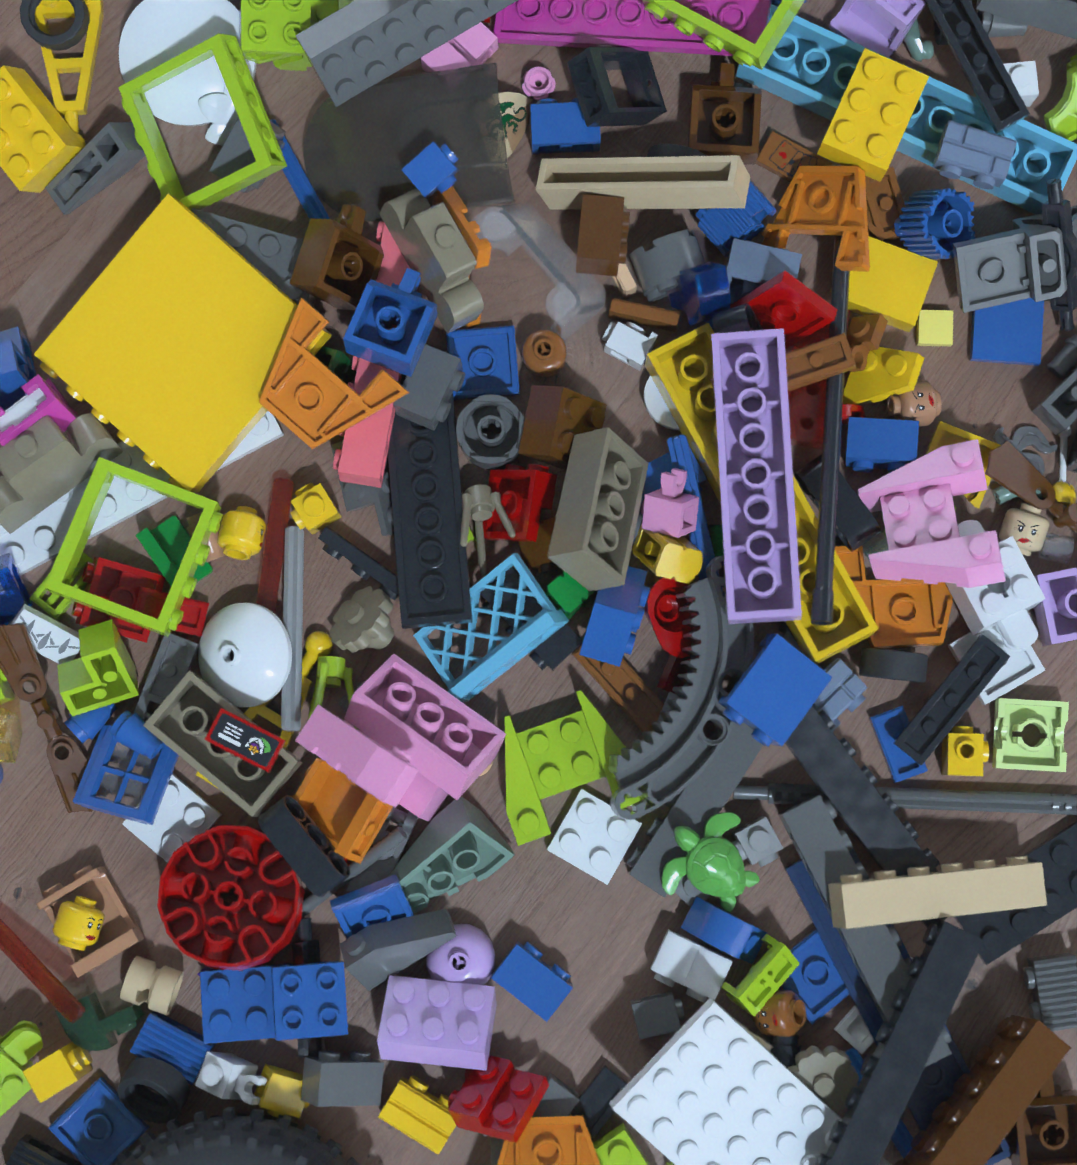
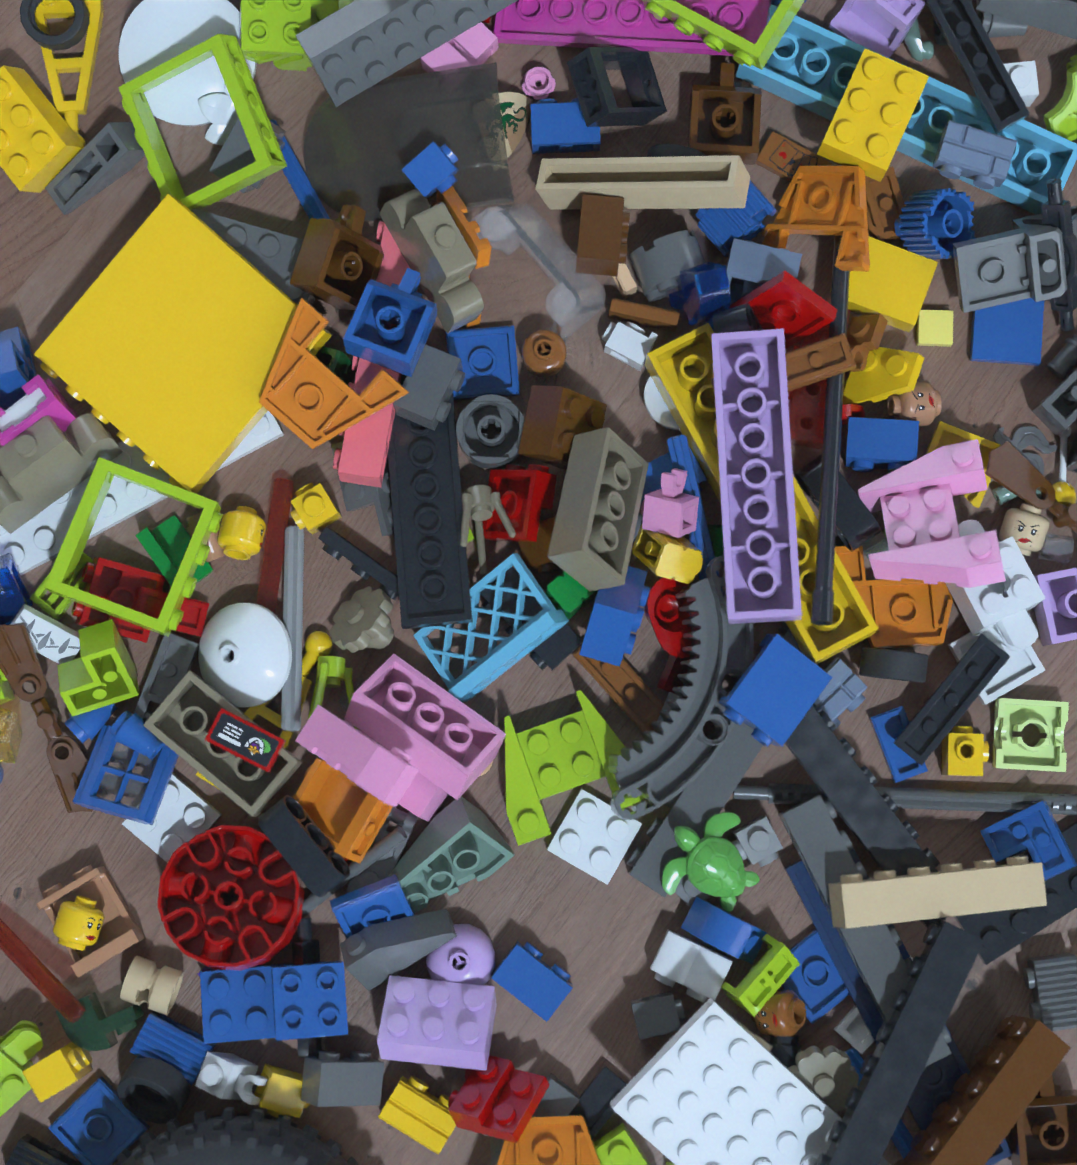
(1033, 831): none -> blue plate

